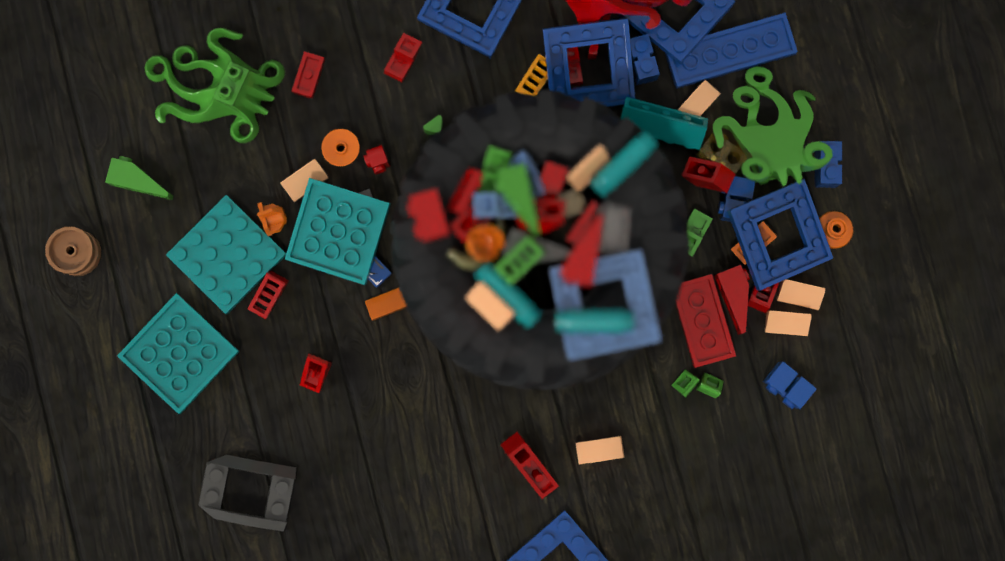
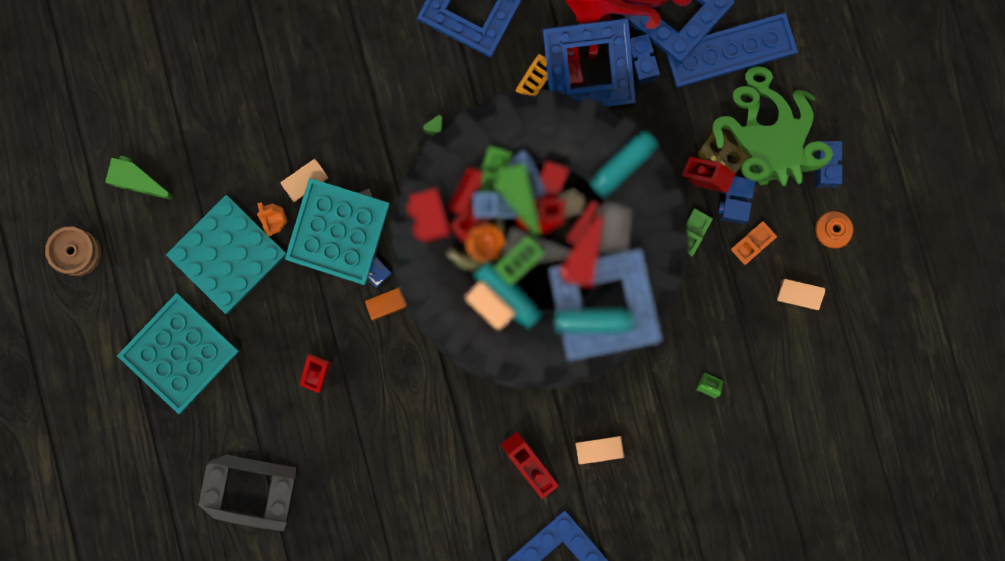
(234, 90): bright green hips -> none
(282, 282): red slope -> none
(308, 75): red plate -> none
(334, 140): orange piece -> none
(376, 159): red plate -> none
(403, 57): red slope -> none
(588, 168): light nougat slope -> none
(666, 123): teal brick -> none
(685, 383): bright green slope -> none
(700, 99): light nougat slope -> none
(704, 322): red plate -> none
(734, 290): red slope -> none
(745, 219): blue plate -> none
(761, 301): red slope -> none
(787, 323): light nougat slope -> none
(797, 392): blue piece -> none

